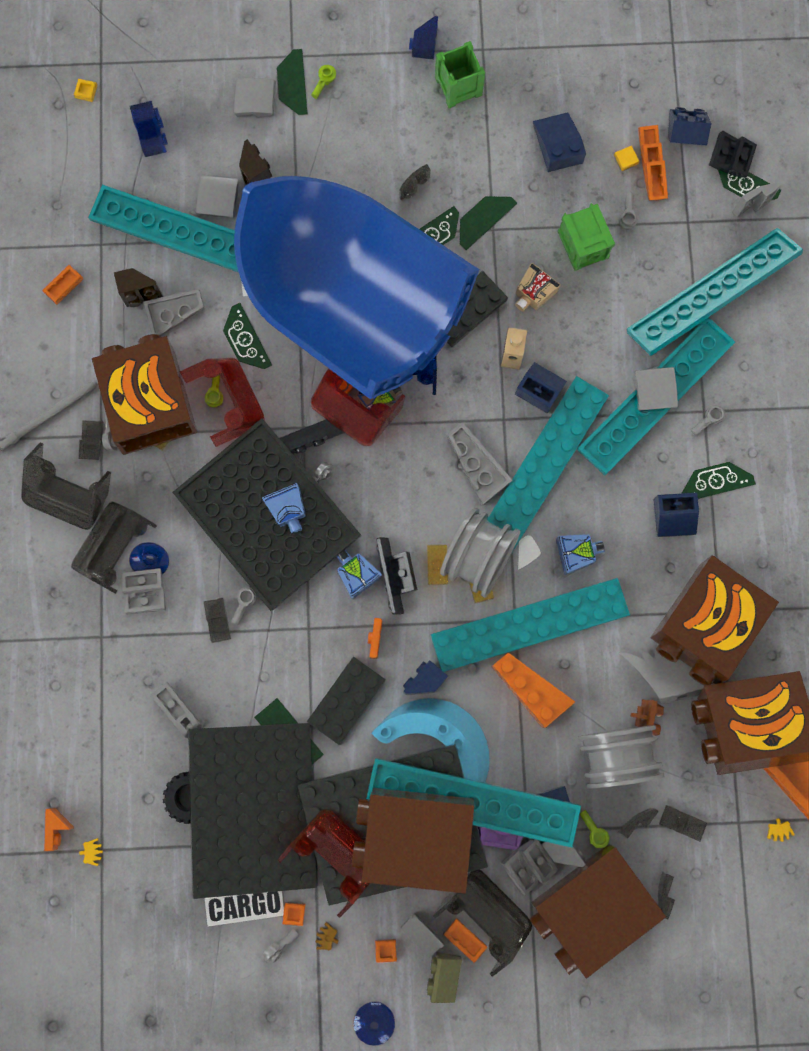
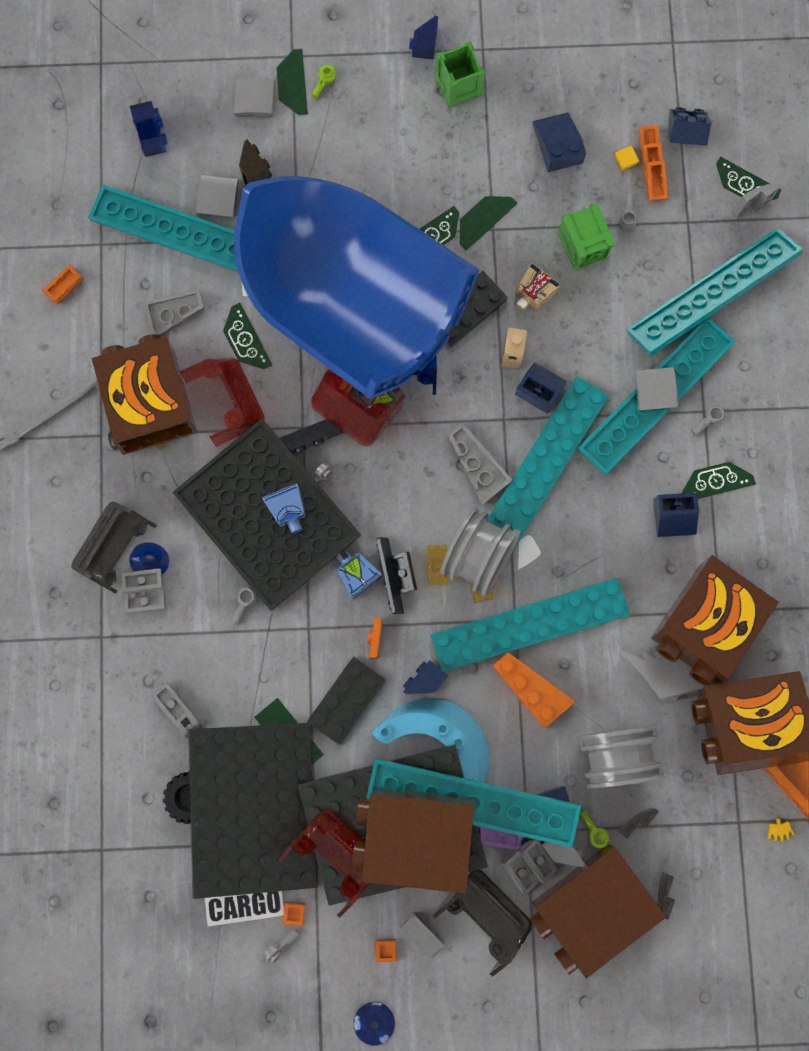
(53, 823): orange slope -> none
(58, 496): clear smoke windscreen -> none
(85, 90): yellow tile -> none
(90, 852): yellow piece -> none
(91, 440): clear smoke slope -> none
(136, 287): dark brown slope -> none
(214, 396): lime plate -> none
(217, 620): clear smoke slope -> none
(326, 938): pearl gold piece -> none
(410, 186): clear smoke slope -> none
(445, 979): olive slope -> none
(465, 940): orange plate -> none
(577, 551): torso -> none
(646, 714): dark orange hips -> none
(683, 823): clear smoke slope -> none
(732, 154): black slope -> none

